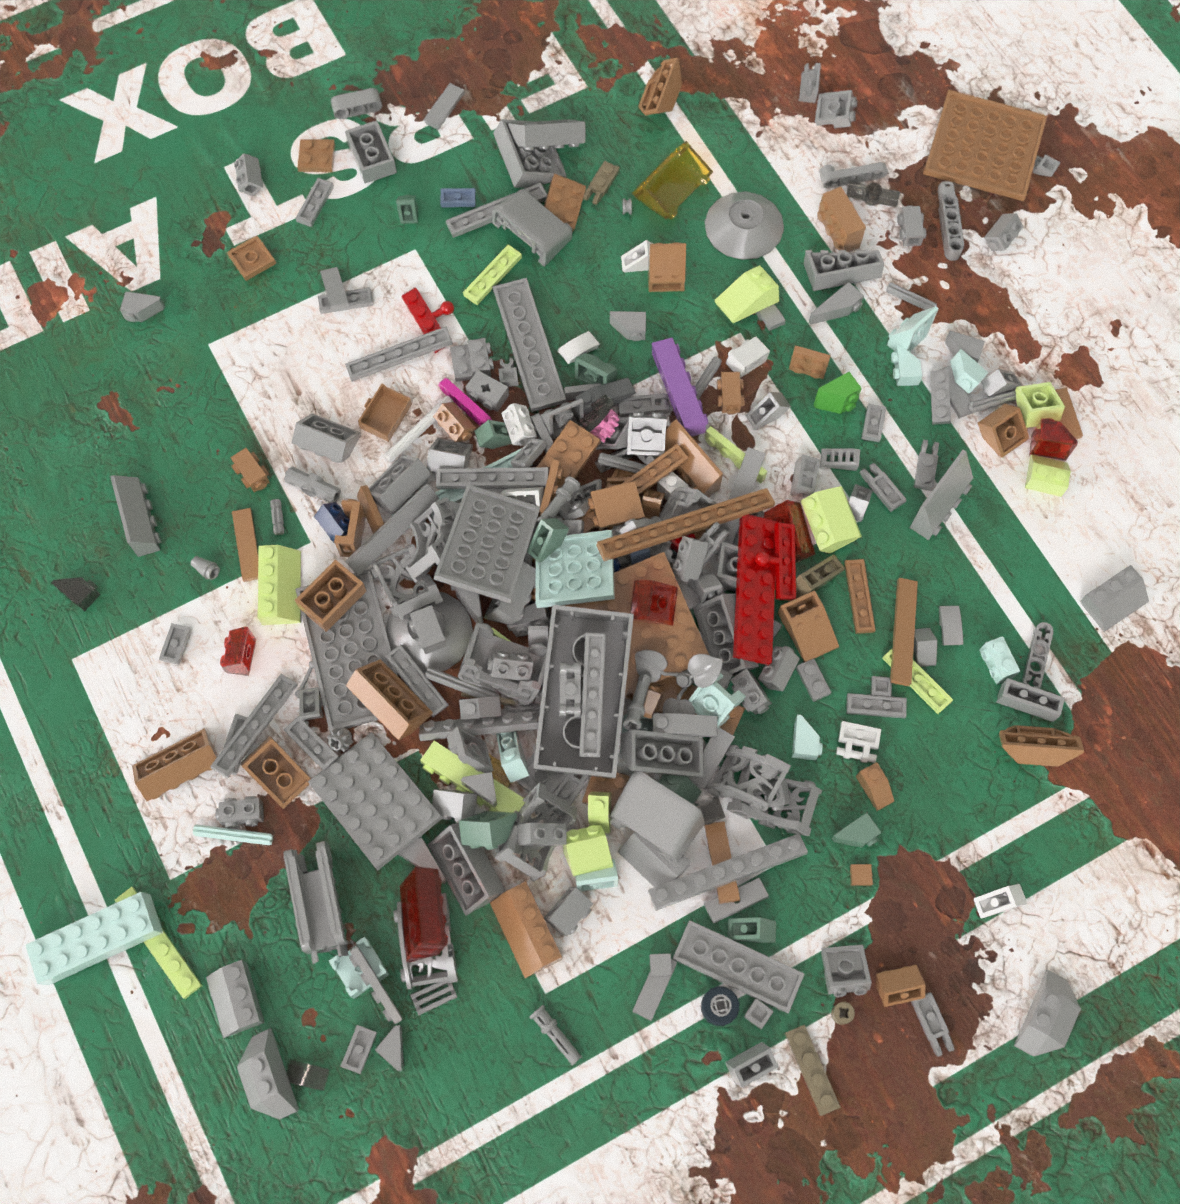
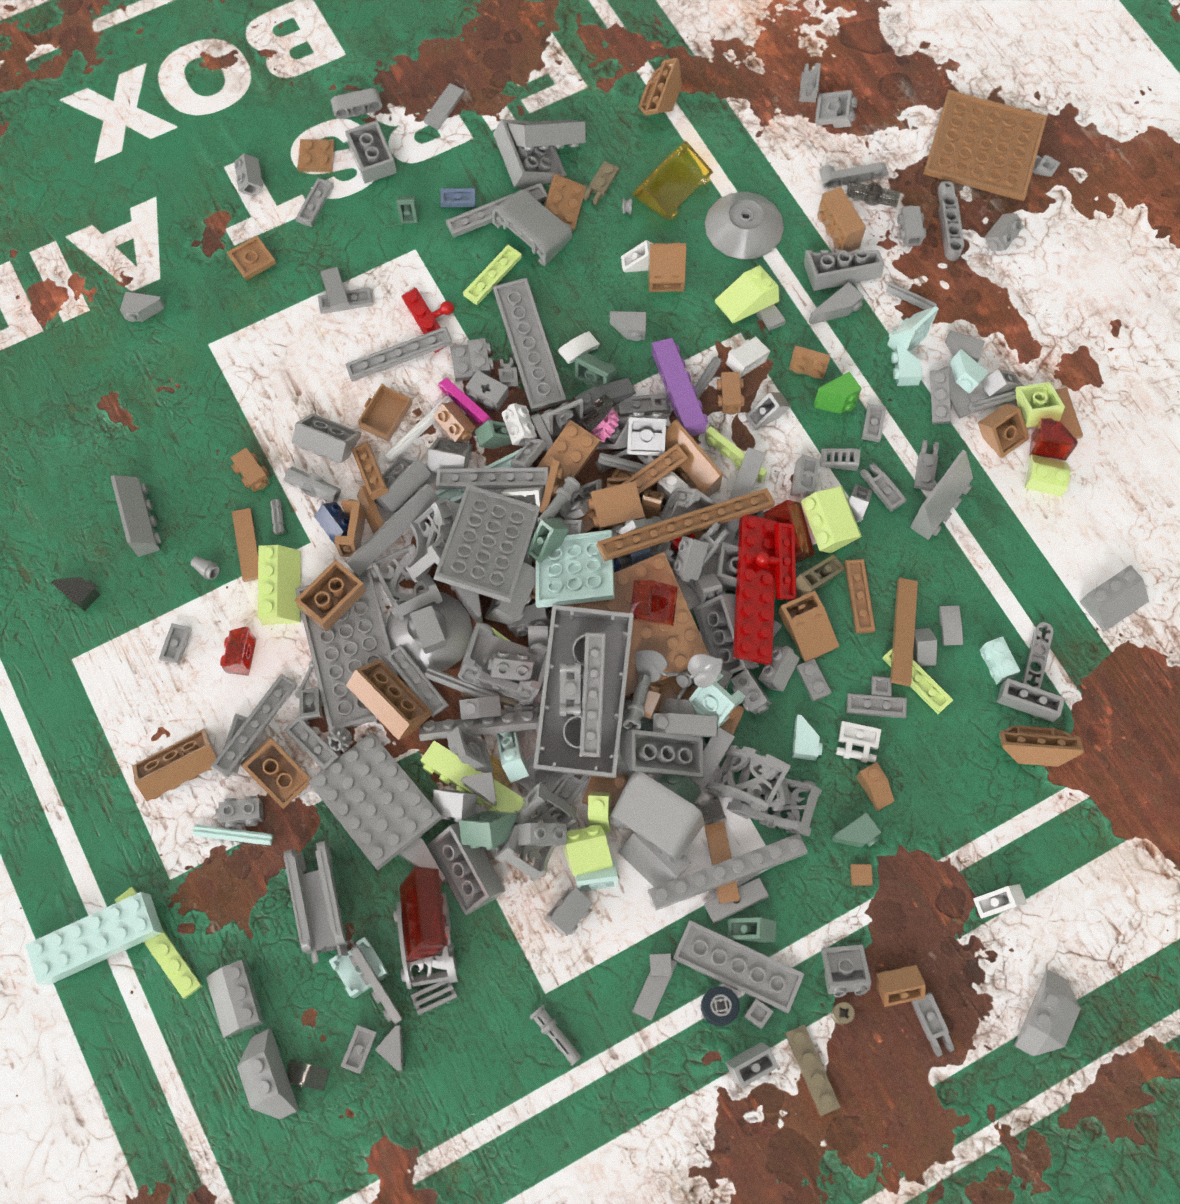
(370, 470): none -> medium nougat tile
(525, 930): medium nougat slope -> none
(573, 391): light grey tile -> none

